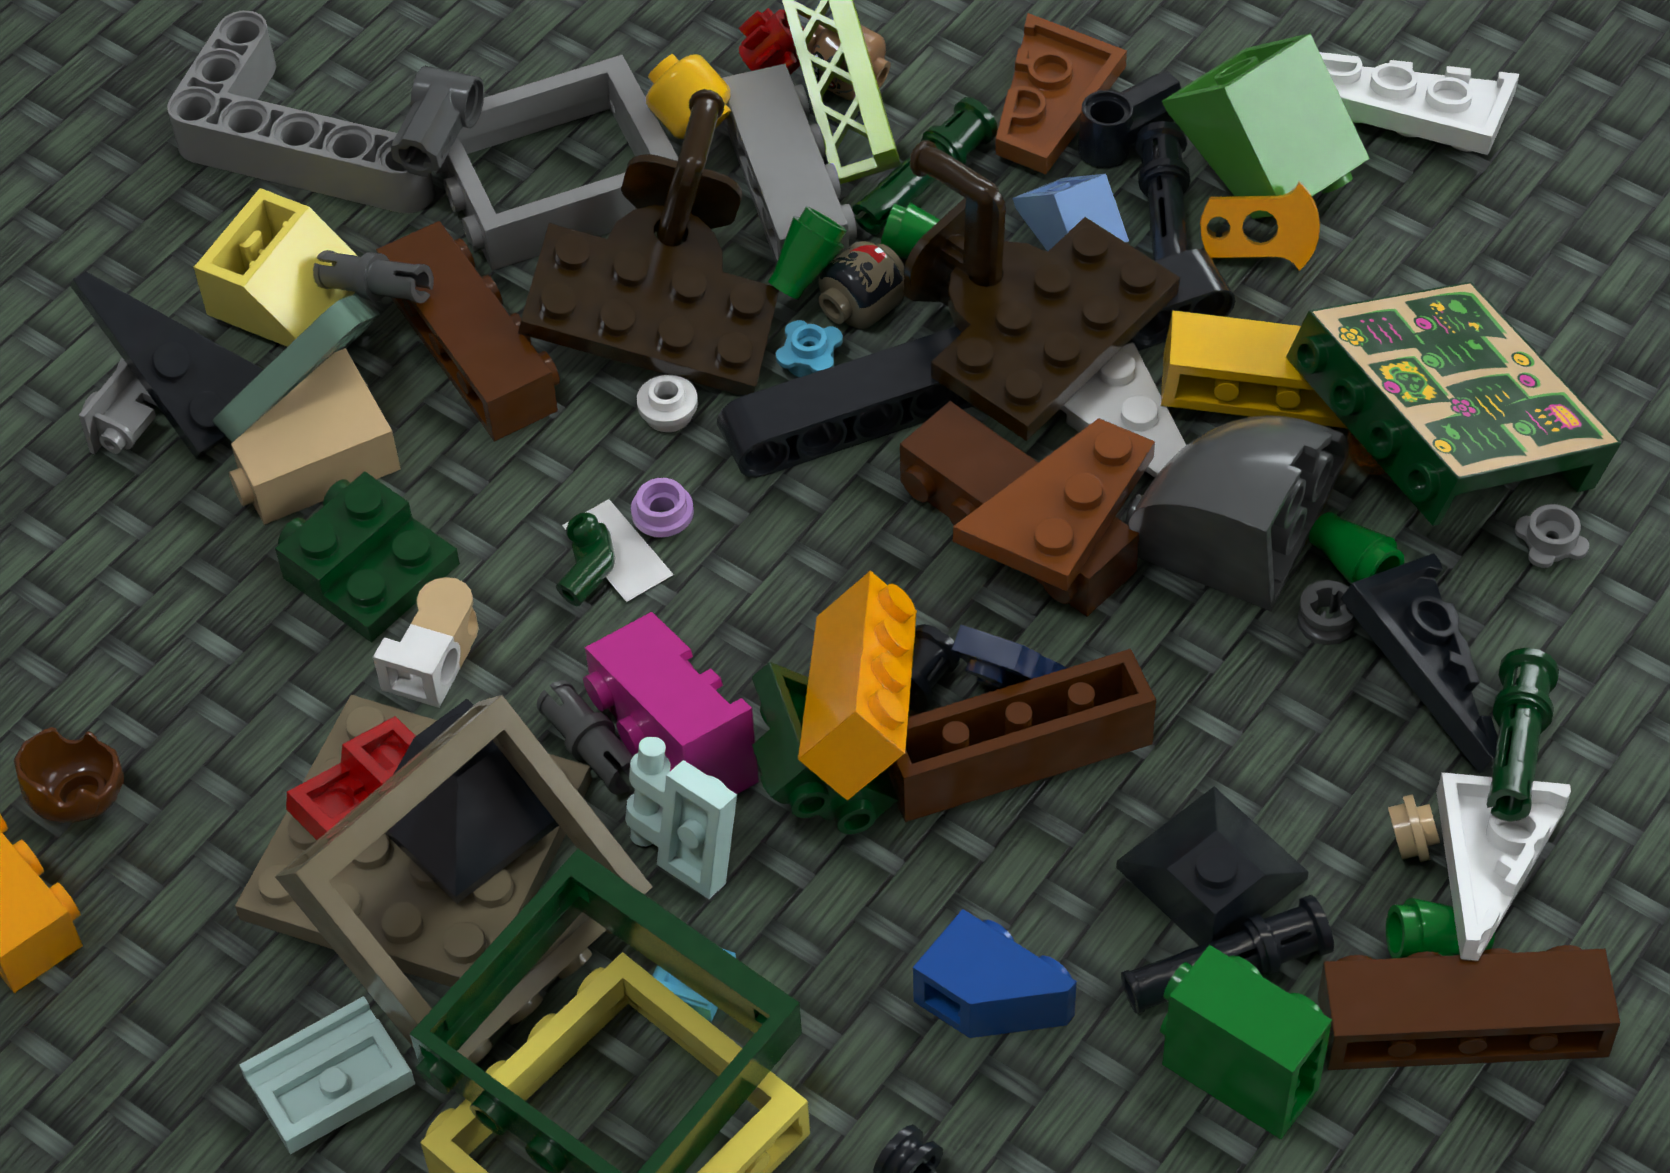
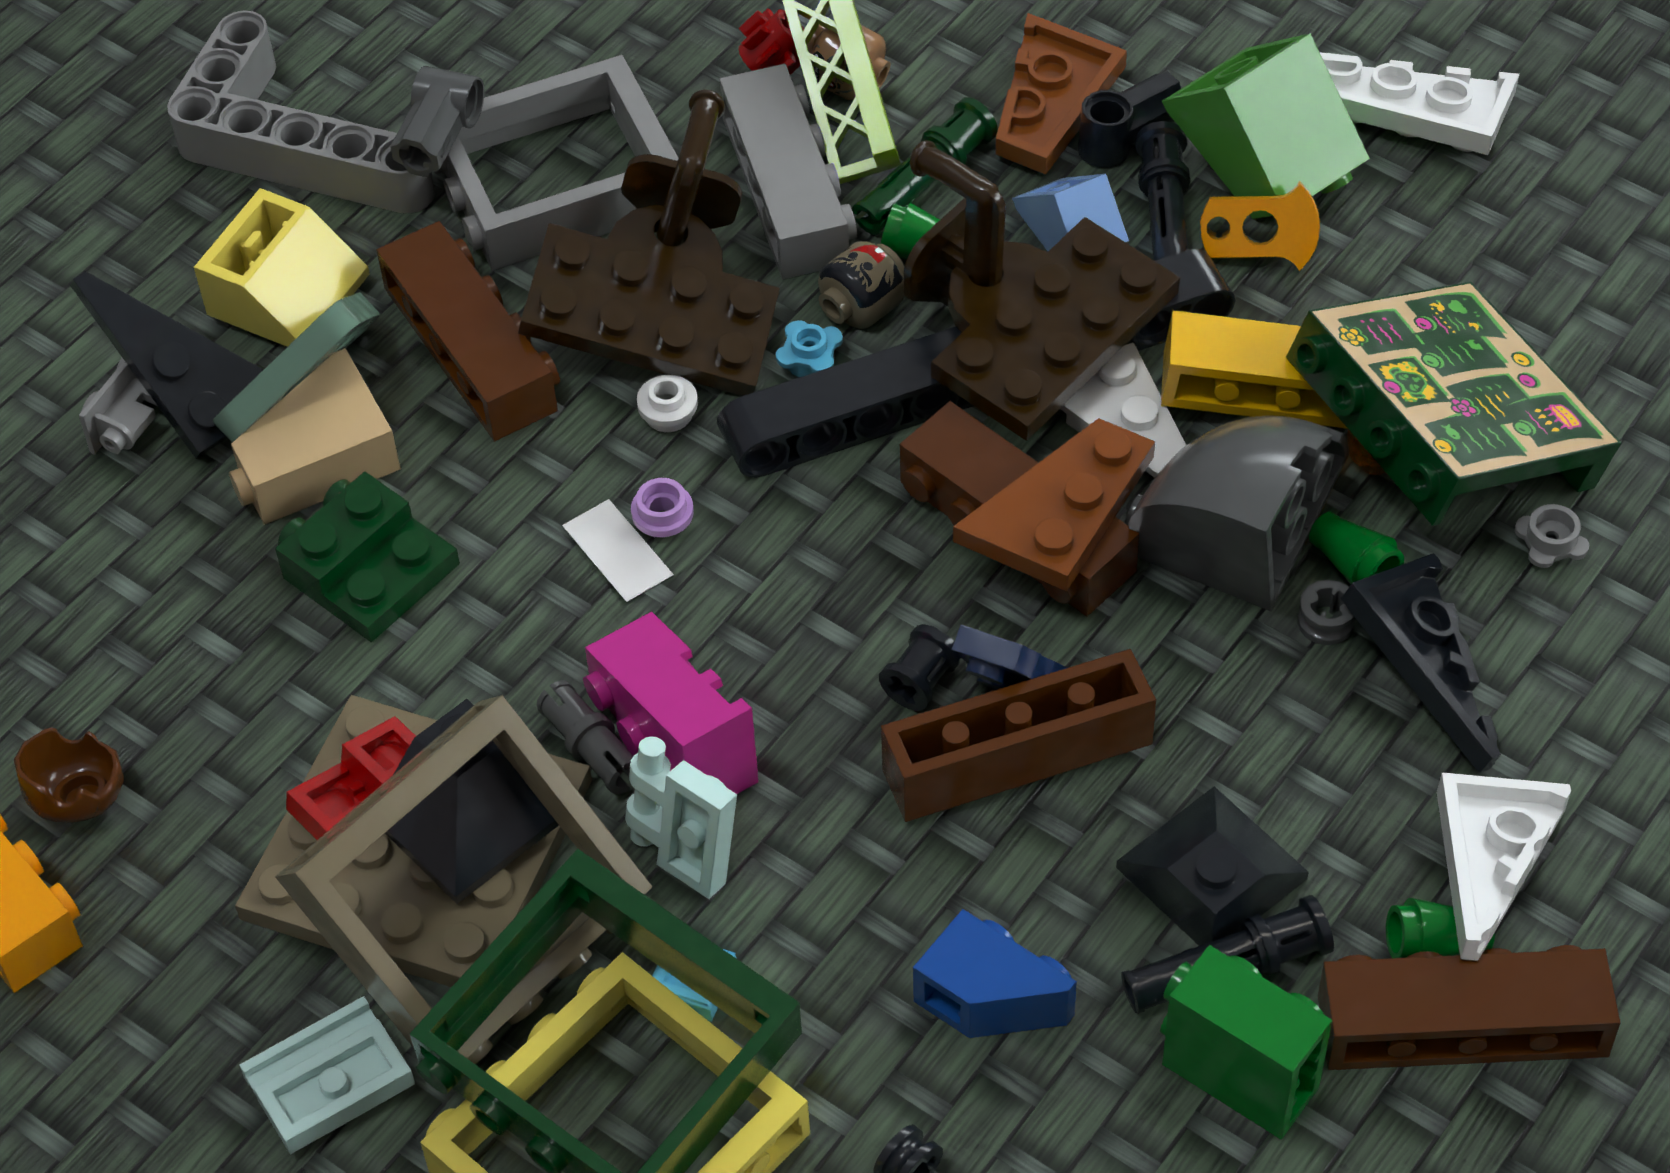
(373, 276): dark grey pin -> none
(433, 645): white leg -> none
(593, 558): dark green arm -> none
(673, 86): yellow head -> none
(788, 779): dark green plate -> none
(807, 249): green cone -> none
(859, 685): light orange brick -> none
(1413, 828): tan plate -> none
(1522, 714): dark green pin -> none

